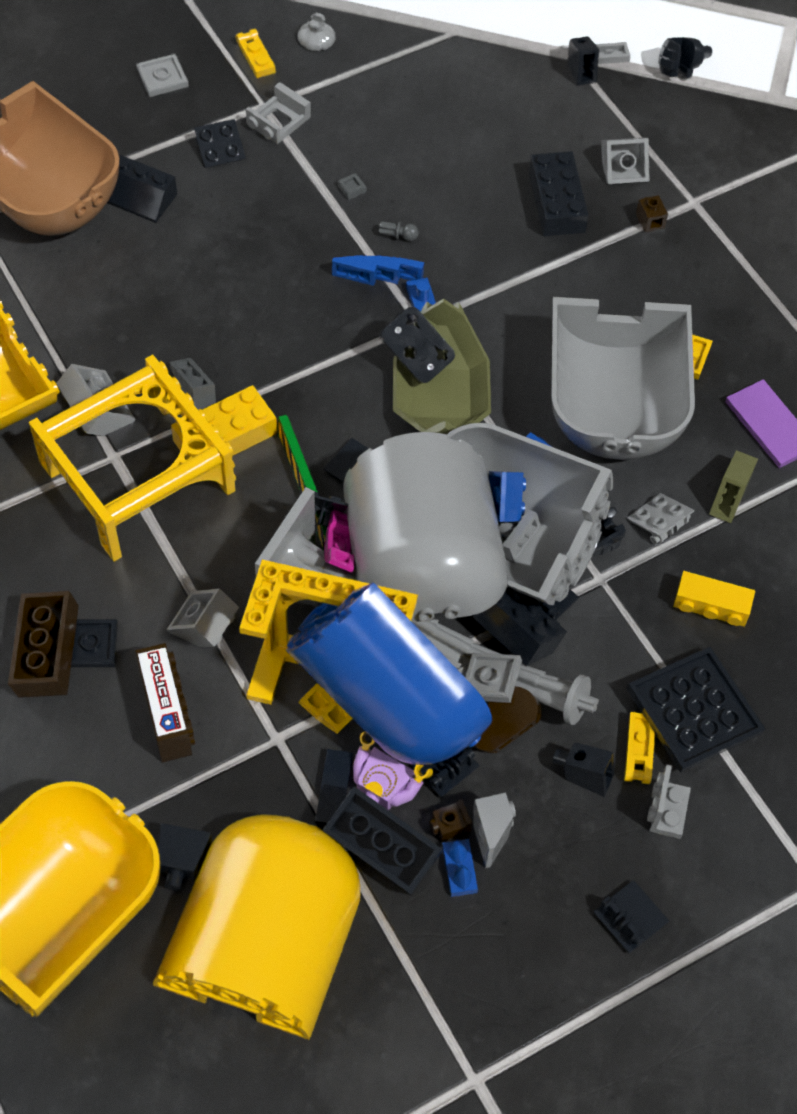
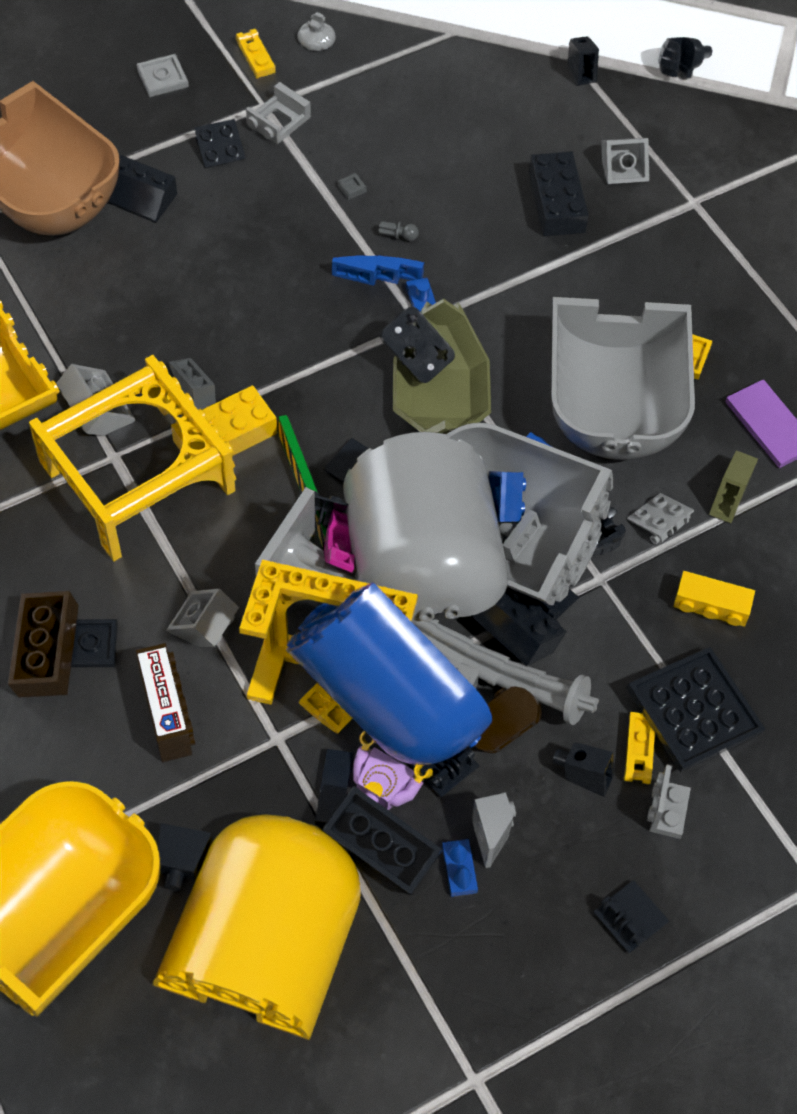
(456, 828): dark brown brick -> none
(494, 675): light grey tile -> none
(613, 52): light grey tile -> none
(651, 213): dark brown brick -> none

